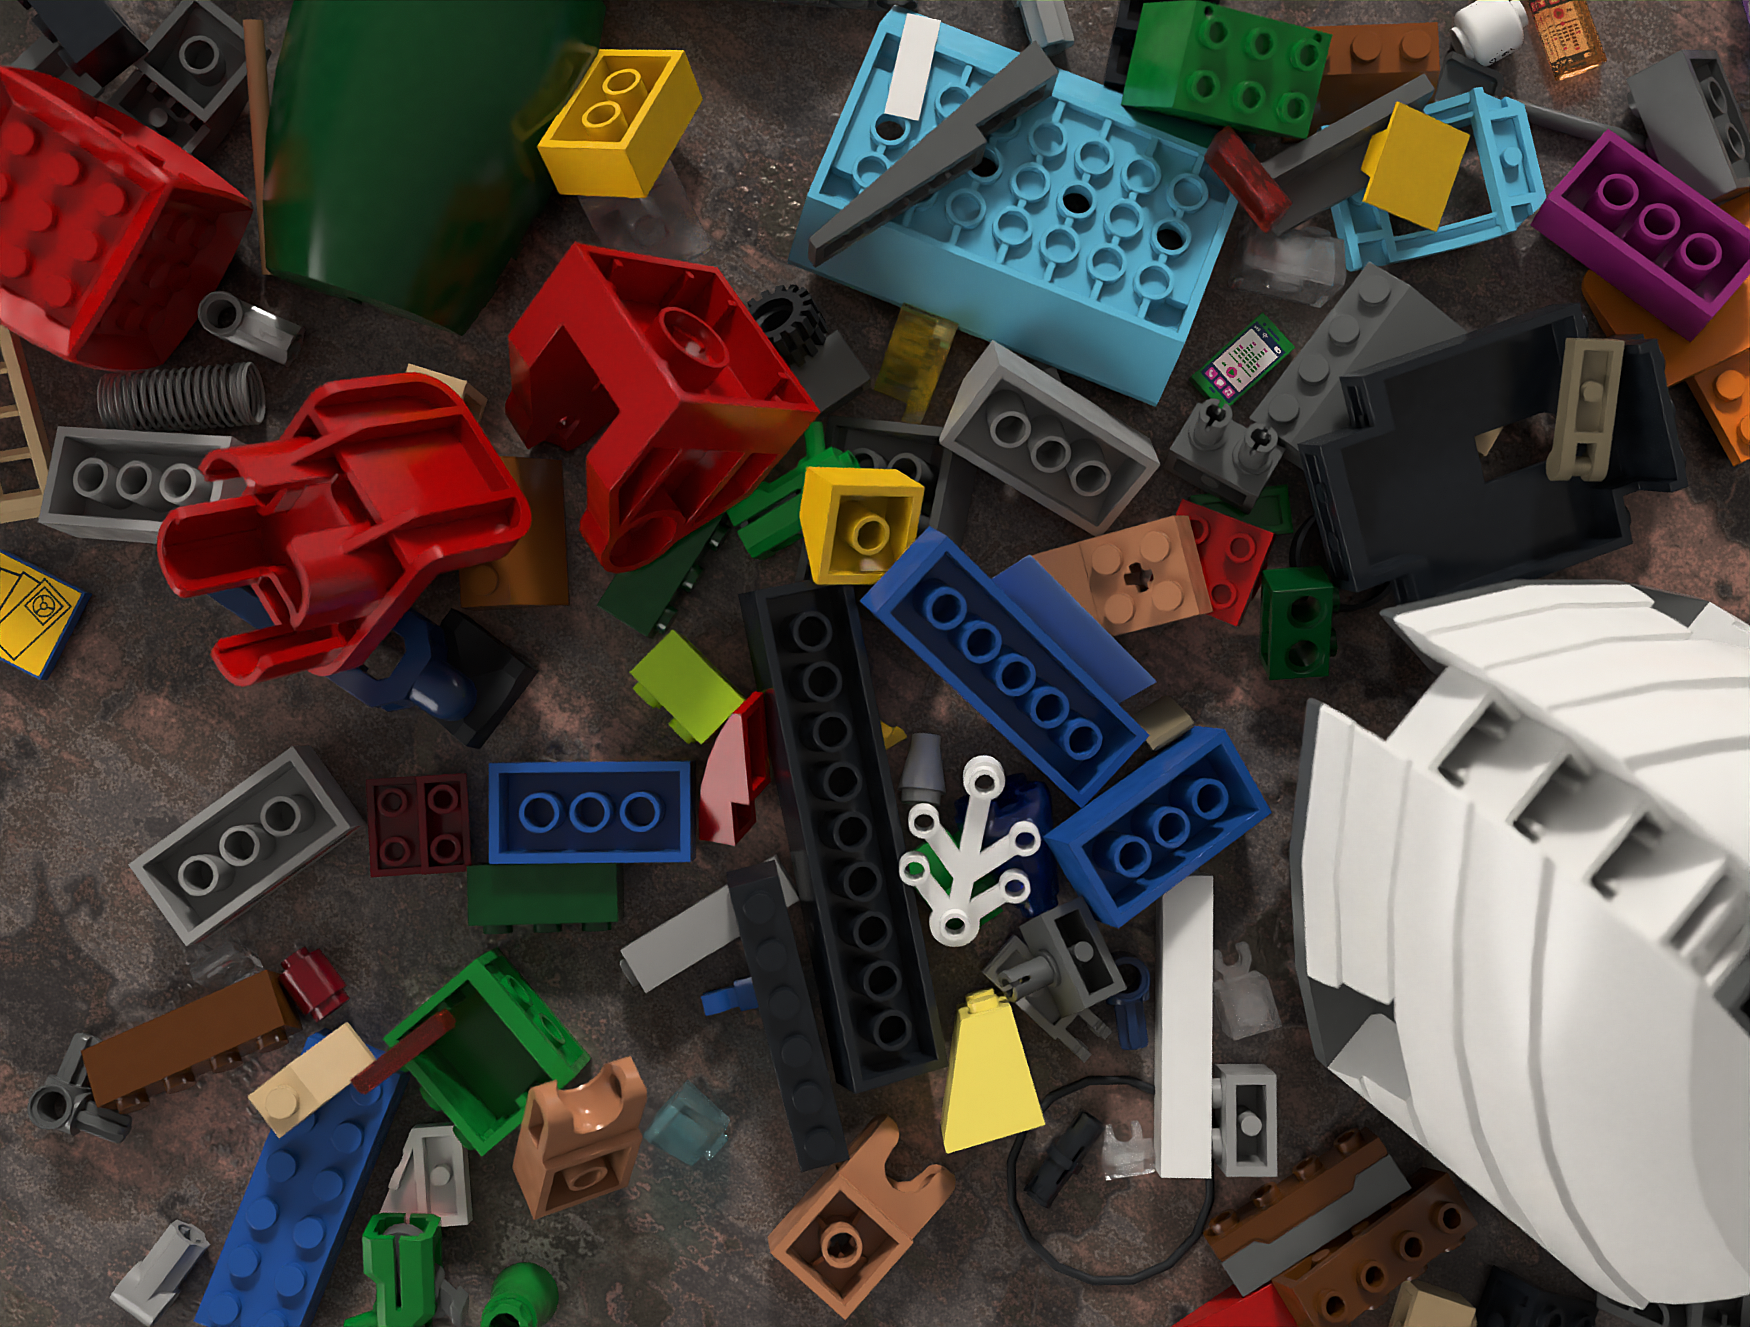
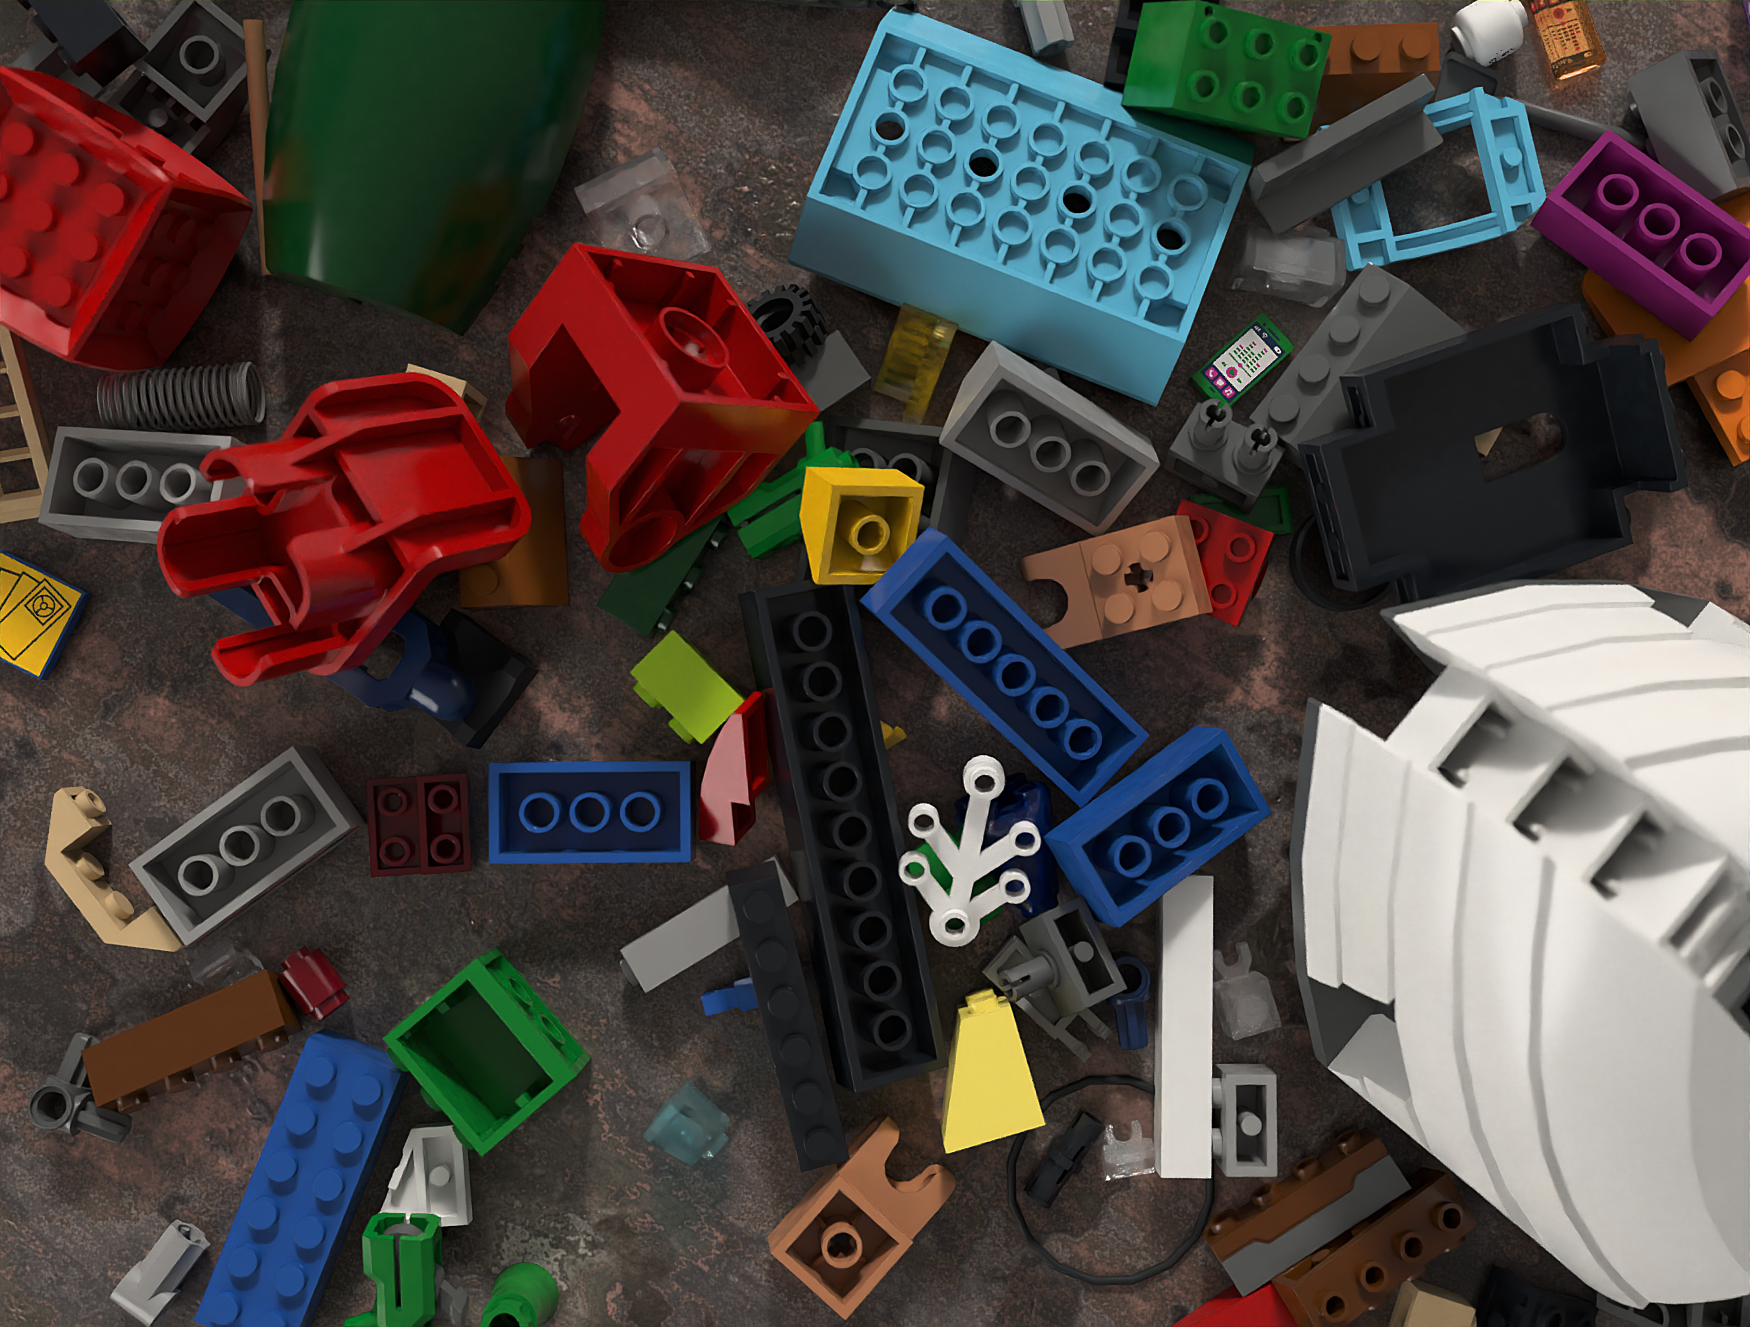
(75, 822): none -> tan slope
(252, 328): light grey piece -> none
(311, 1080): tan slope -> none
(403, 1052): clear red tile -> none
(544, 896): dark green brick -> none
(580, 1139): nougat brick -> none
(621, 123): yellow brick -> none
(912, 66): white sticker -> none
(923, 771): white cone -> none
(942, 154): dark grey slope -> none
(1073, 629): light blue sticker -> none
(1163, 722): dark tan slope -> none
(1247, 179): clear red tile -> none
(1287, 624): dark green brick -> none
(1413, 166): yellow piece -> none
(1586, 409): dark tan plate -> none

